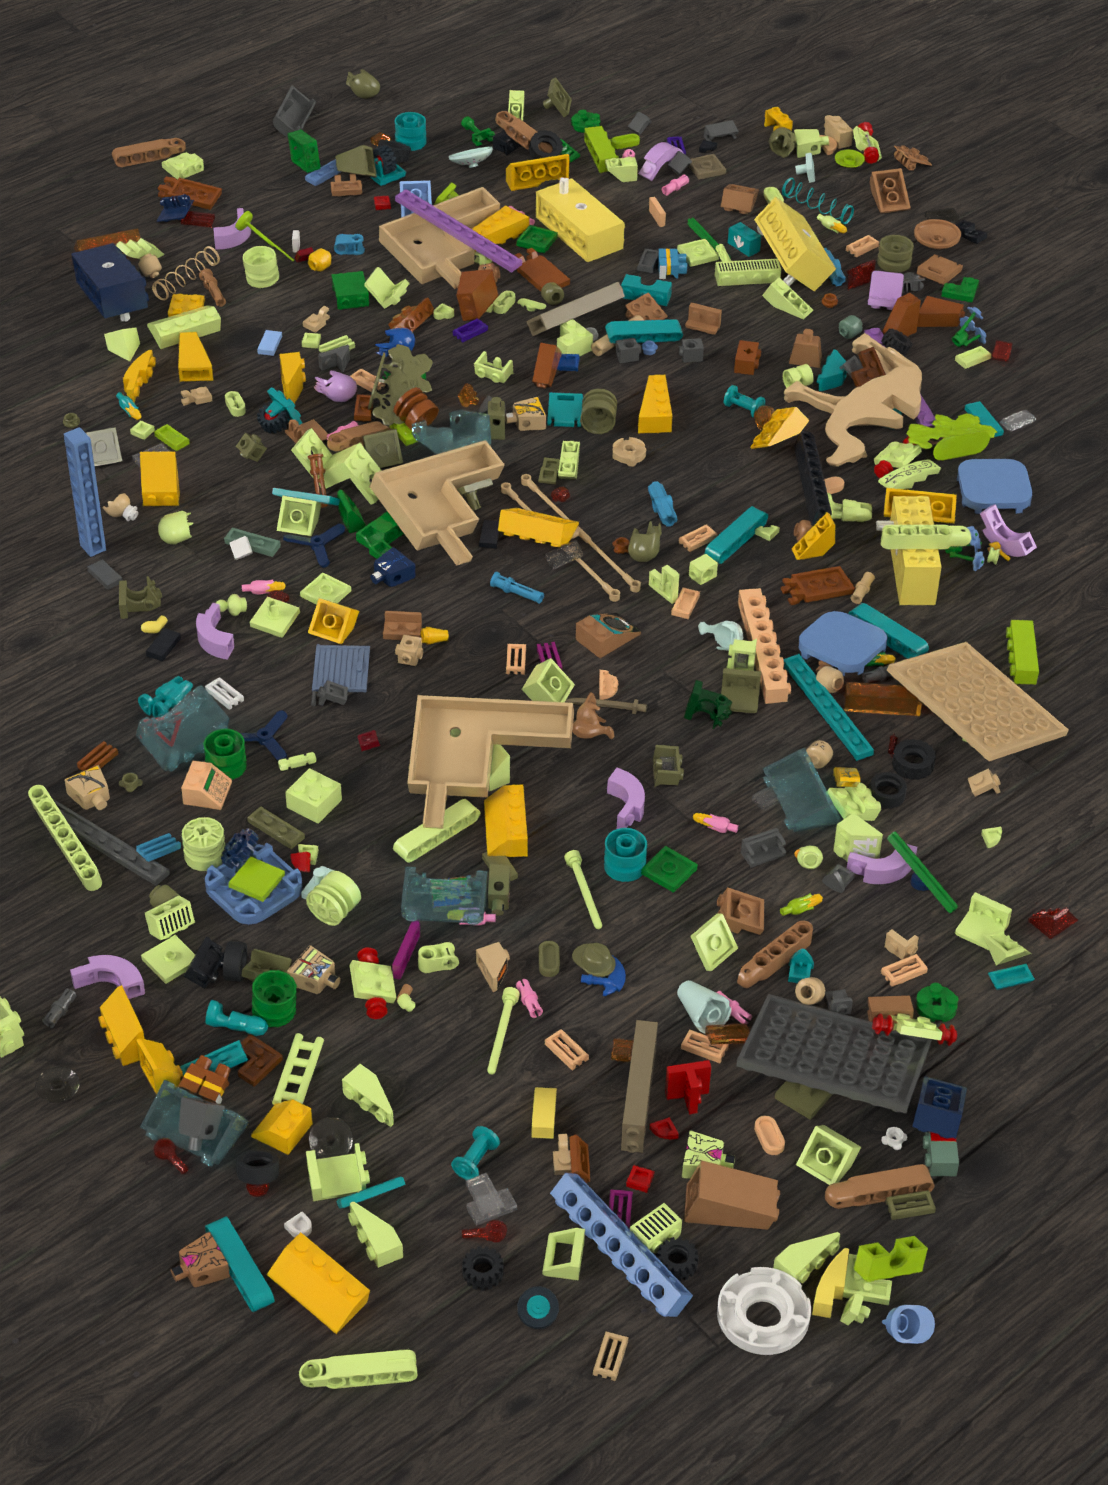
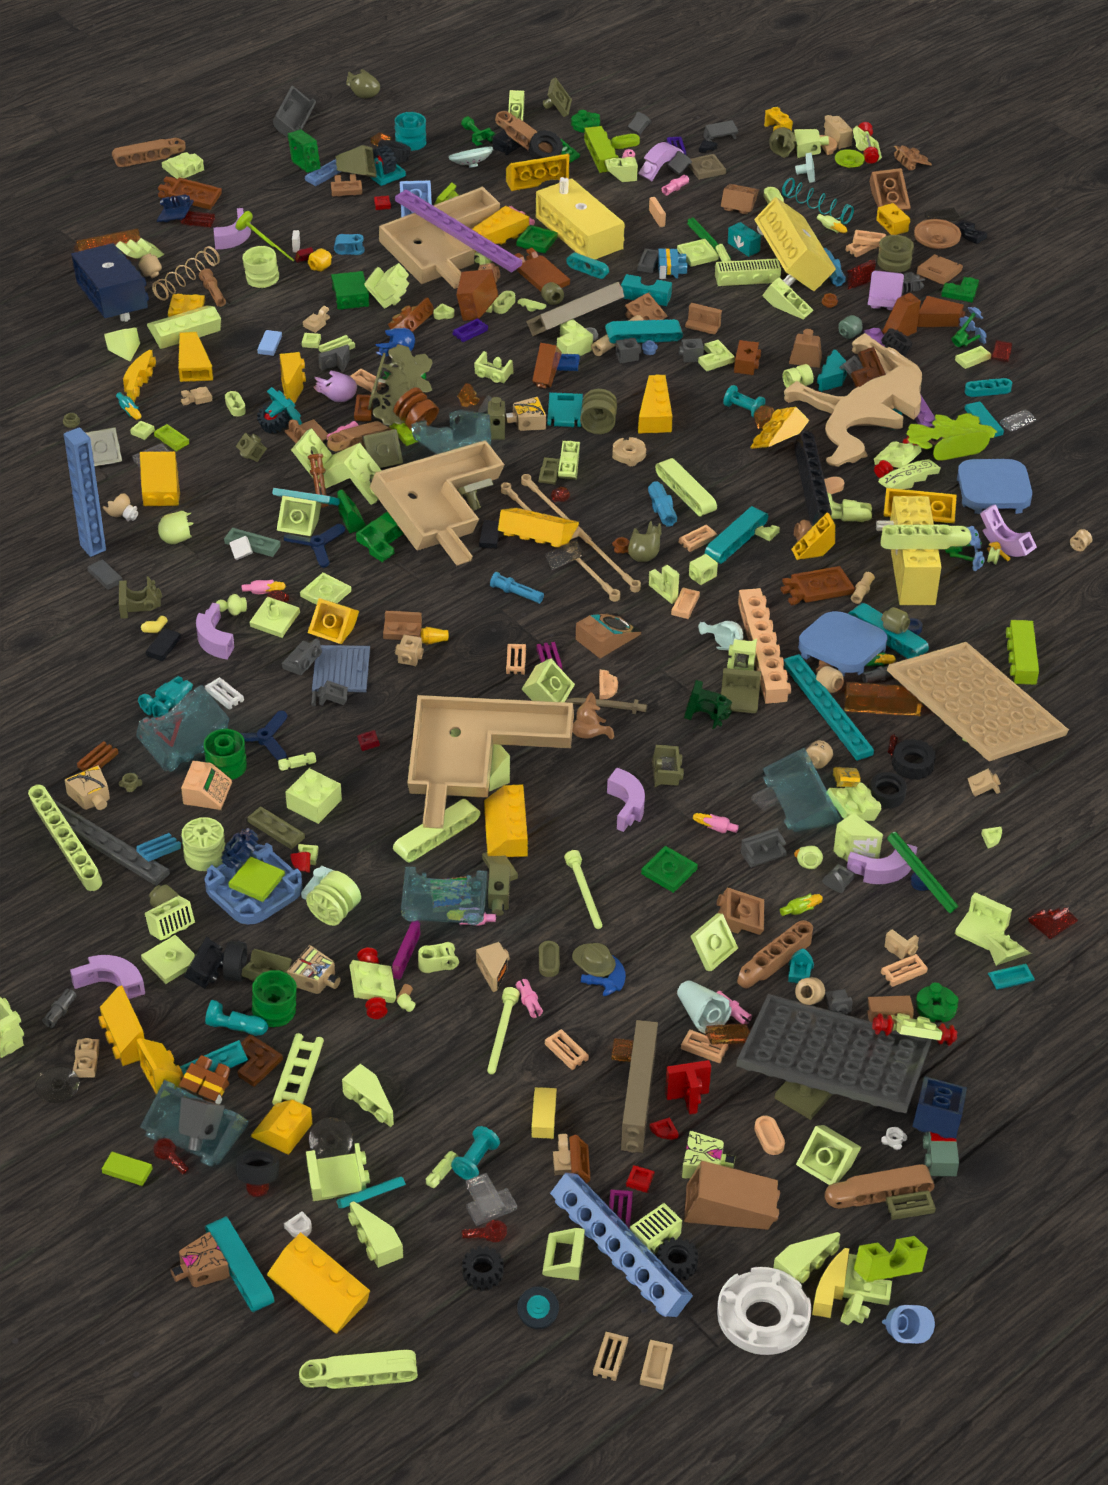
(86, 1057): none -> tan slope
(127, 1168): none -> lime tile
(302, 657): none -> dark grey bracket
(391, 281): none -> yellowish green brick
(393, 568): dark blue torso -> none
(441, 1170): none -> yellowish green axle
(598, 268): none -> teal beam
(625, 854): teal wheel -> none
(656, 1364): none -> tan tile
(686, 487): none -> yellowish green beam
(717, 356): none -> yellowish green plate
(867, 238): none -> light nougat tile
(893, 219): none -> yellow brick
(895, 620): none -> olive head
(915, 626): none -> dark blue tile
(978, 388): none -> teal beam
(1081, 540): none -> tan wheel

